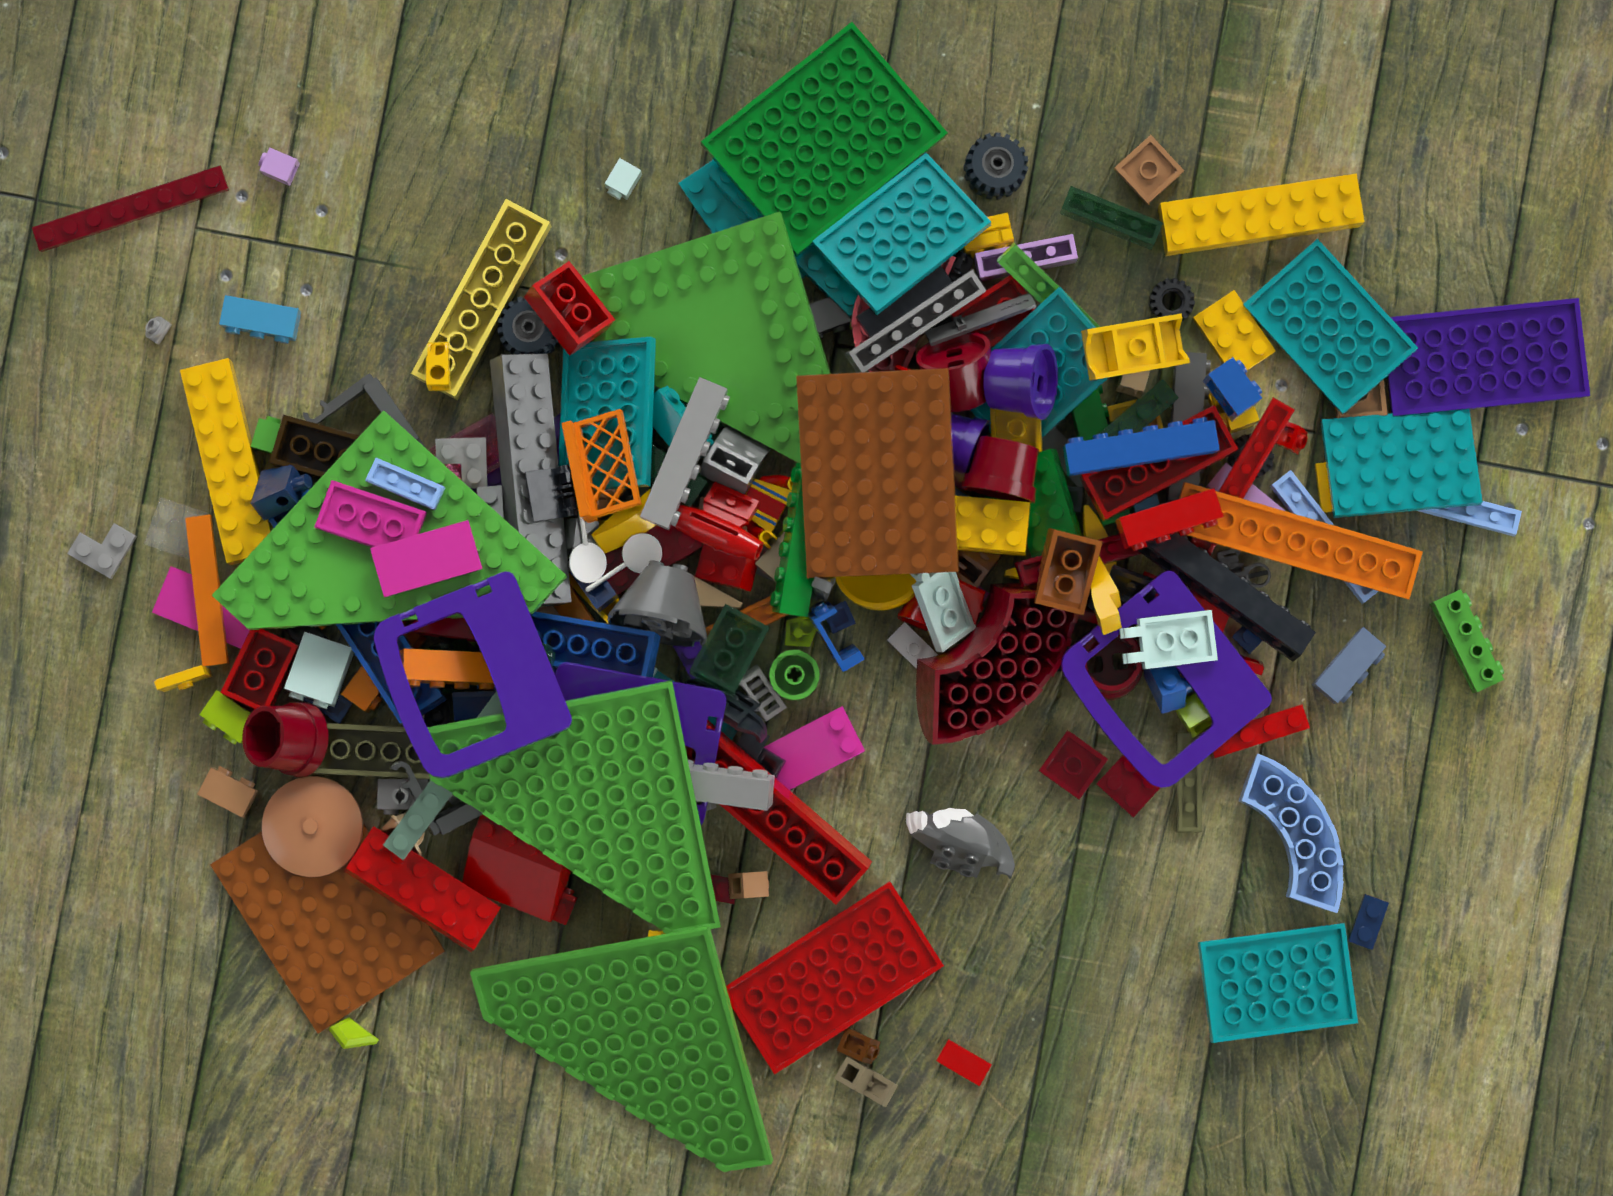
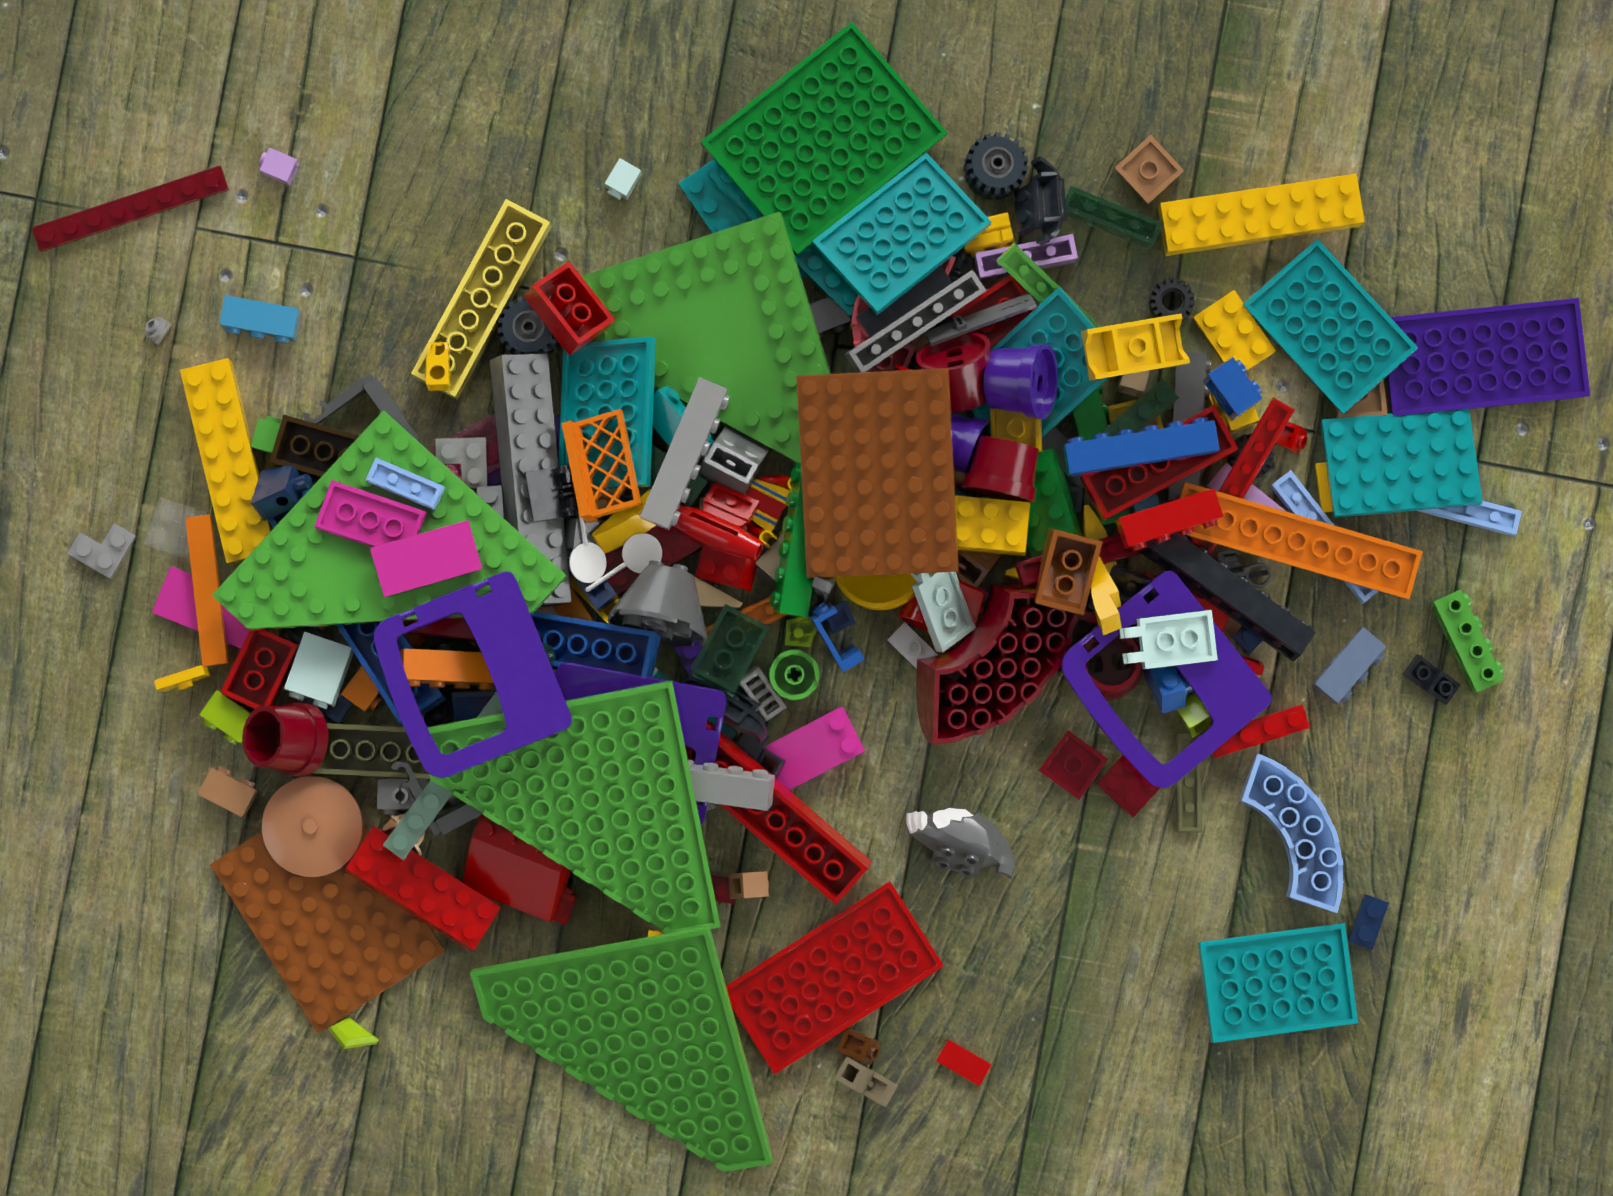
(1041, 203): none -> black plate
(1431, 679): none -> black slope

